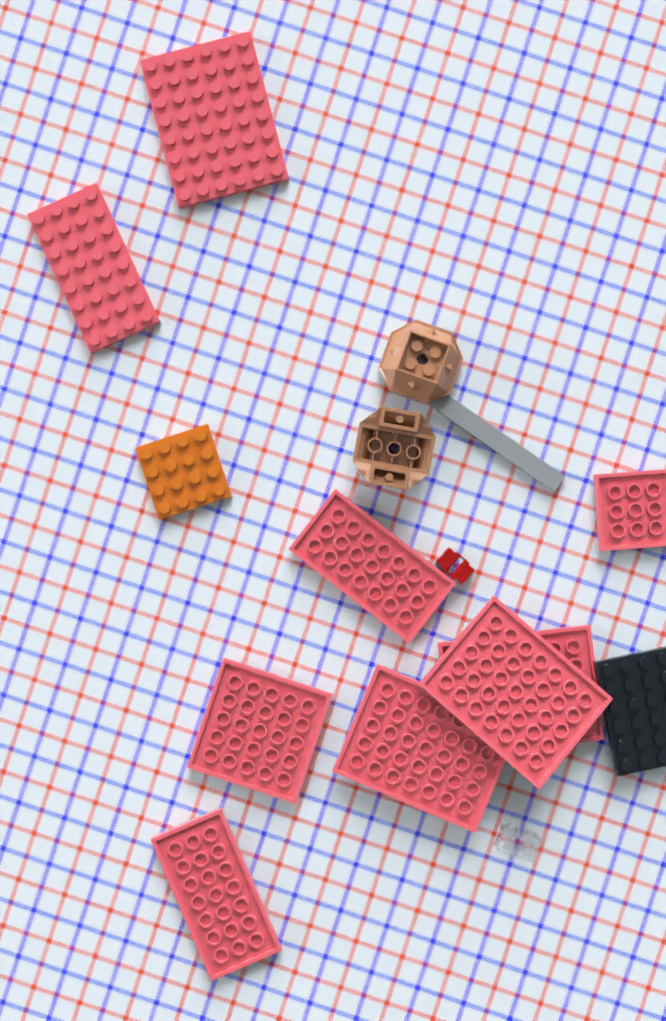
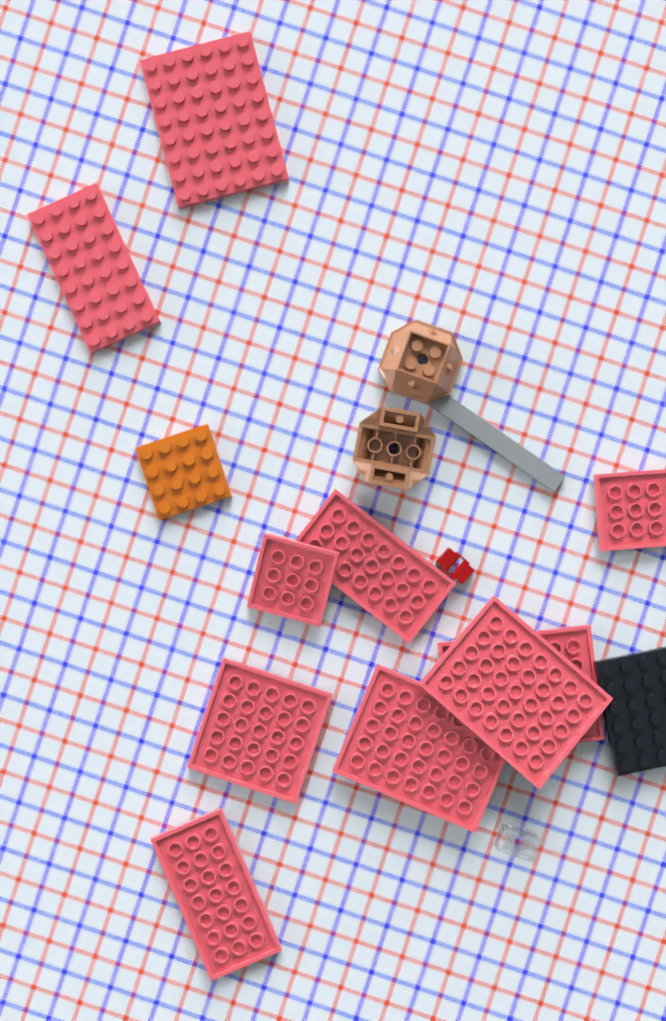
(293, 579): none -> coral plate

